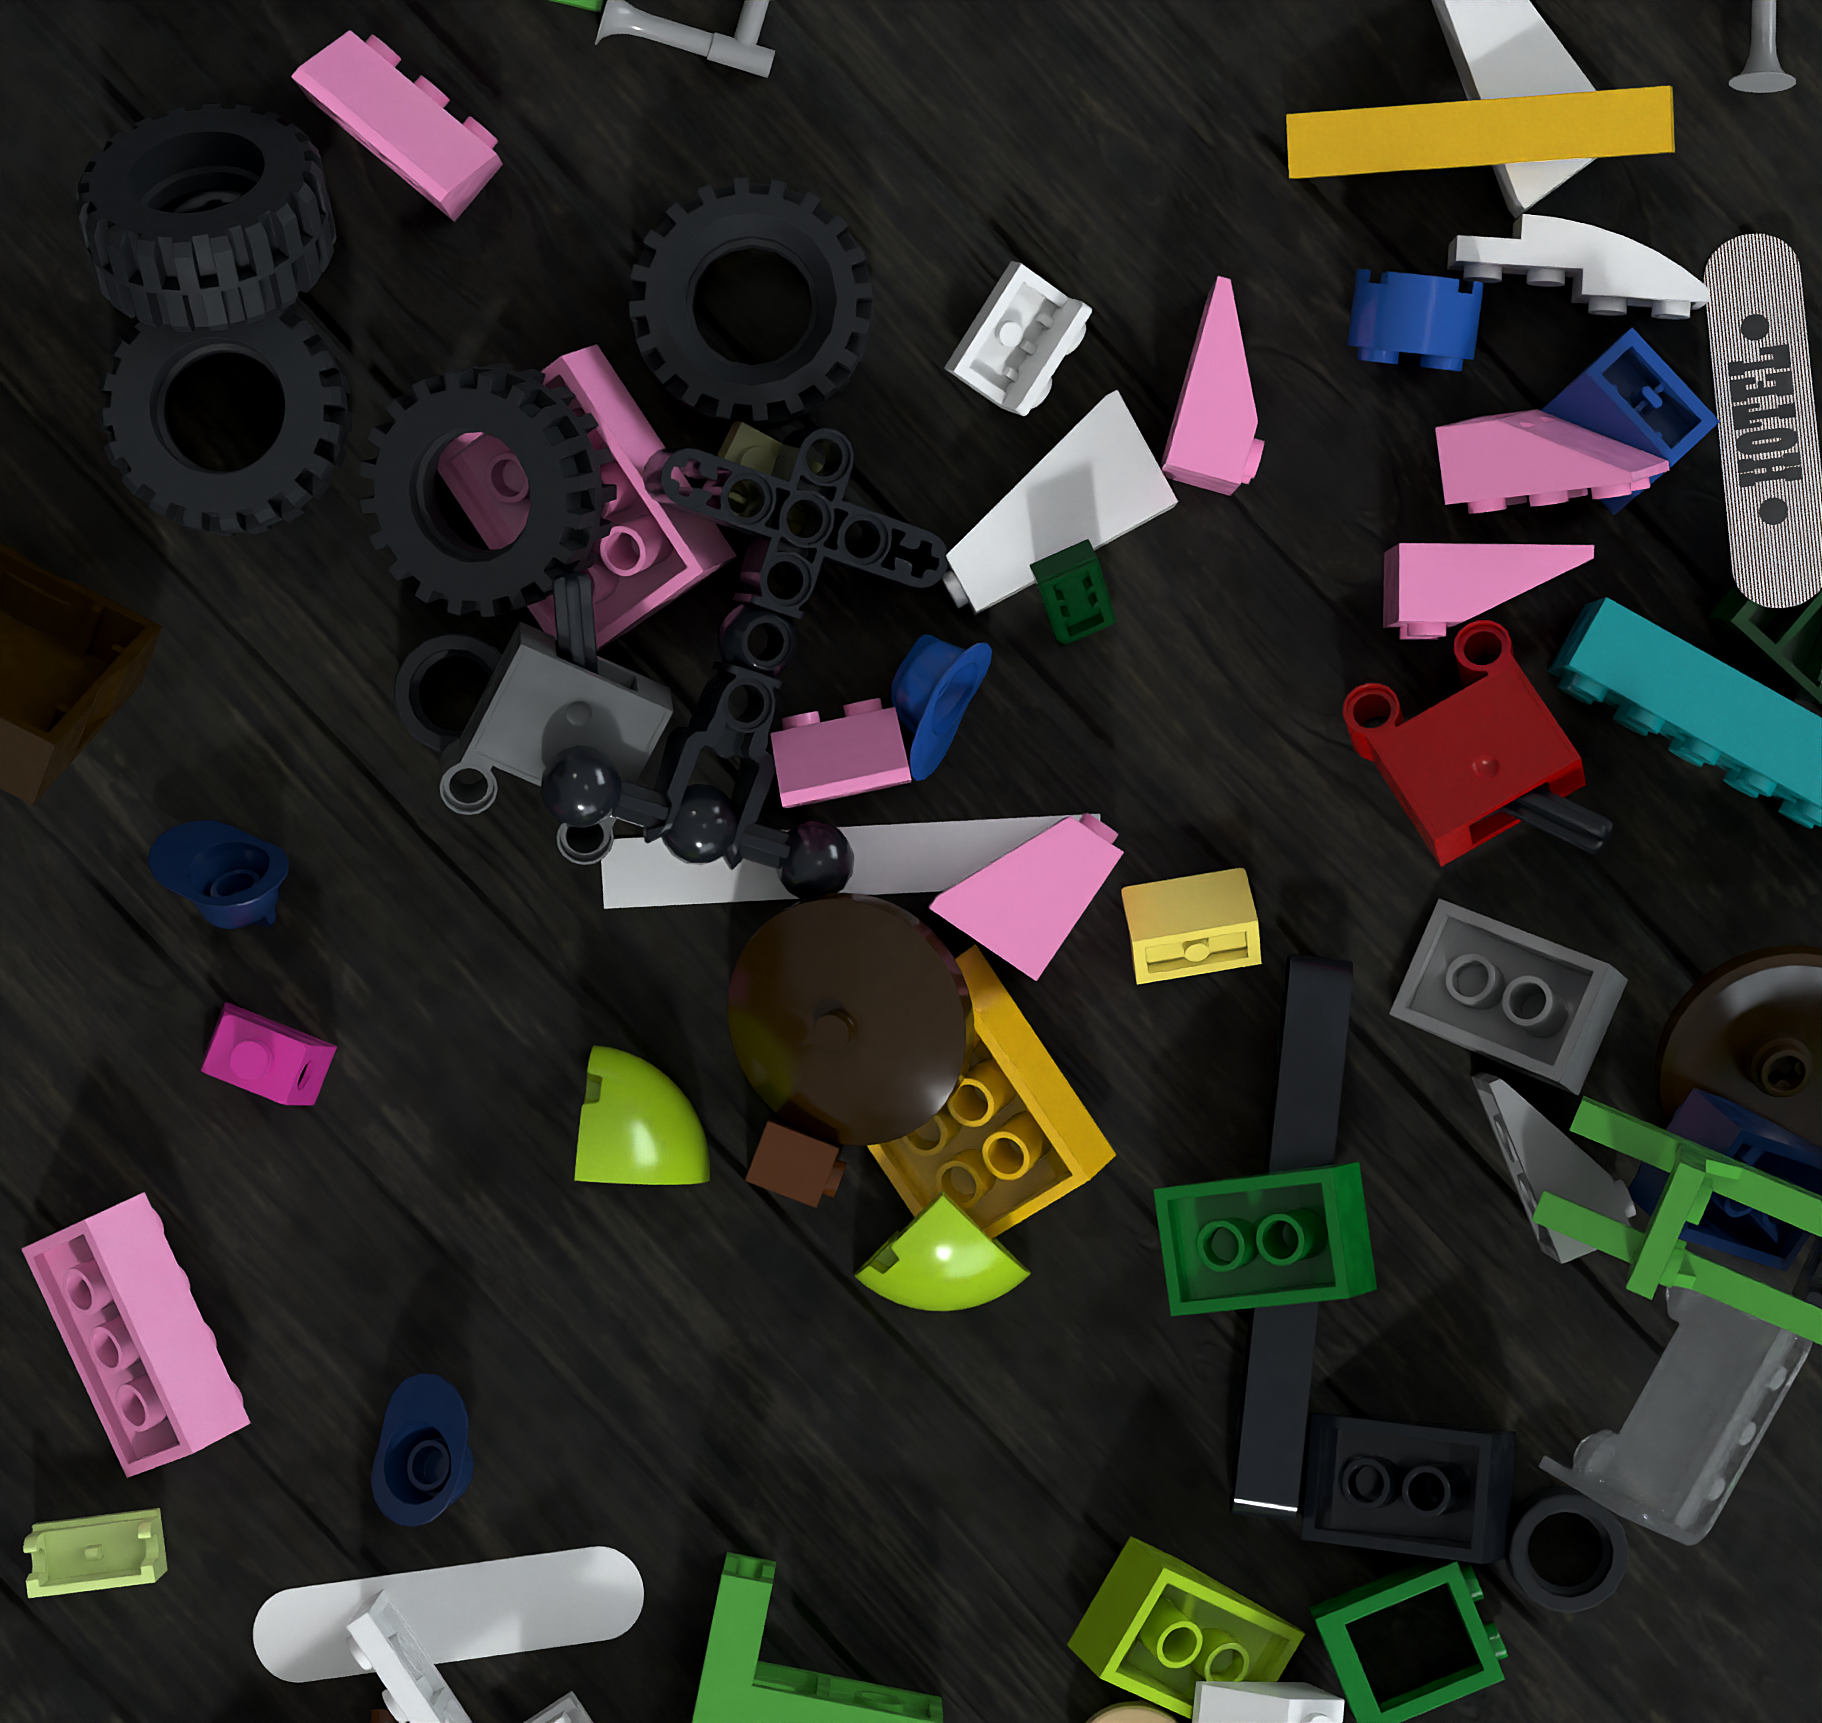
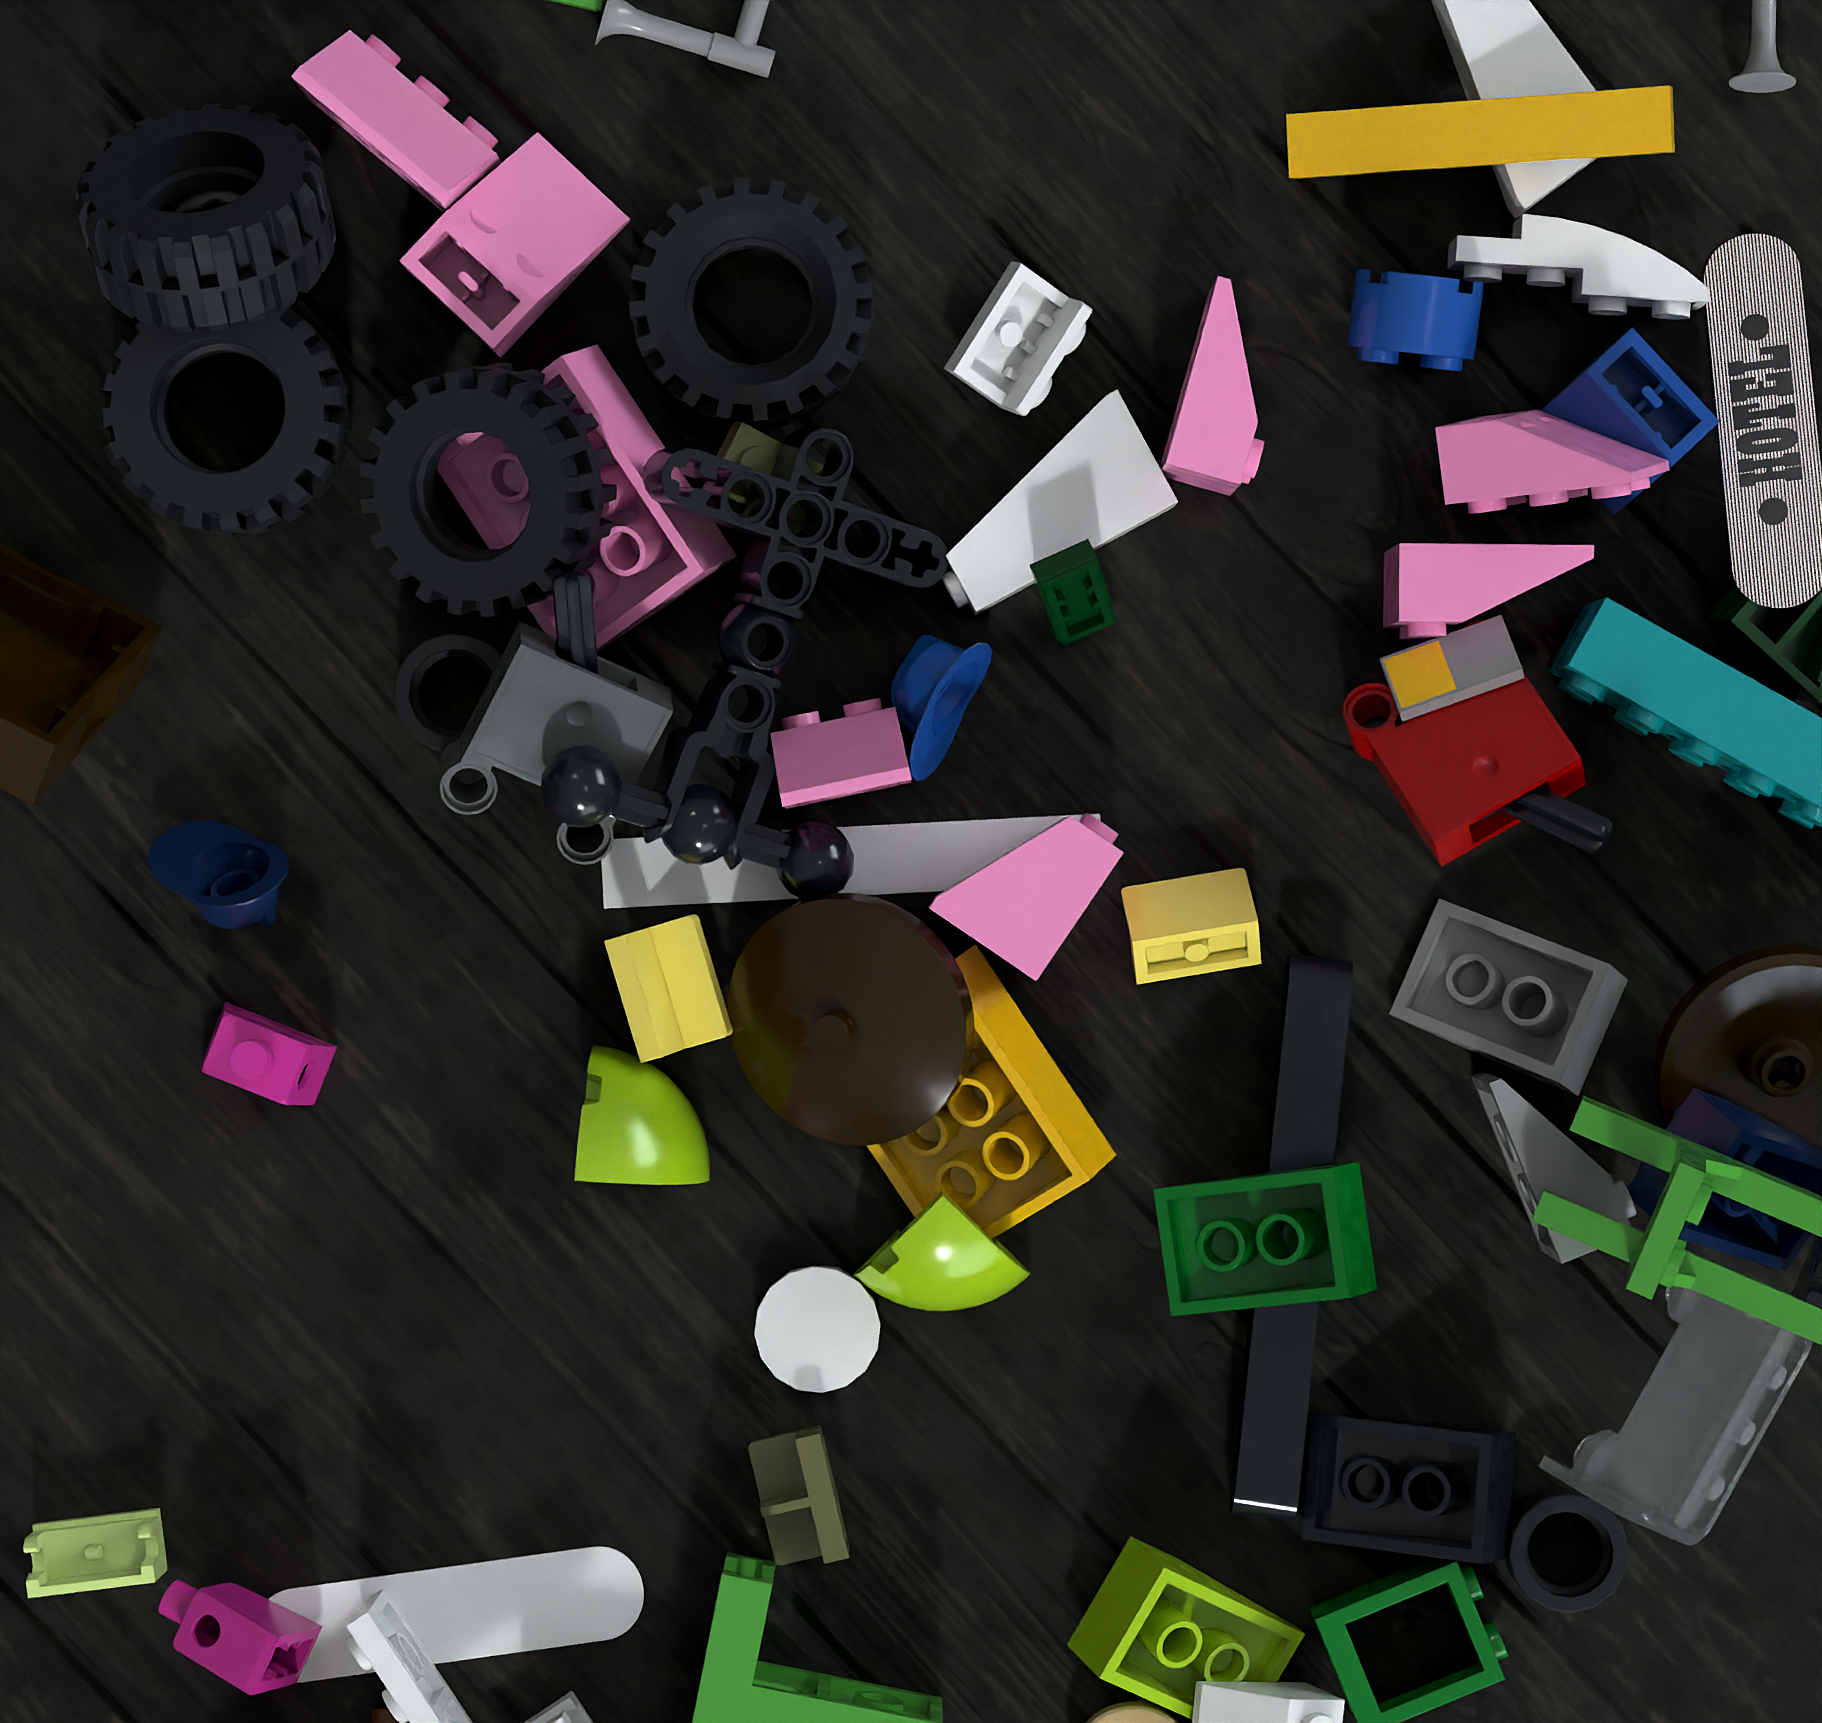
(136, 1336): bright pink slope -> none
(239, 1635): none -> dark pink torso
(422, 1451): dark blue piece -> none
(514, 243): none -> bright pink slope
(668, 987): none -> light yellow panel
(796, 1164): reddish brown brick -> none
(799, 1497): none -> olive panel
(817, 1328): none -> white tile
(1452, 668): none -> light grey tile

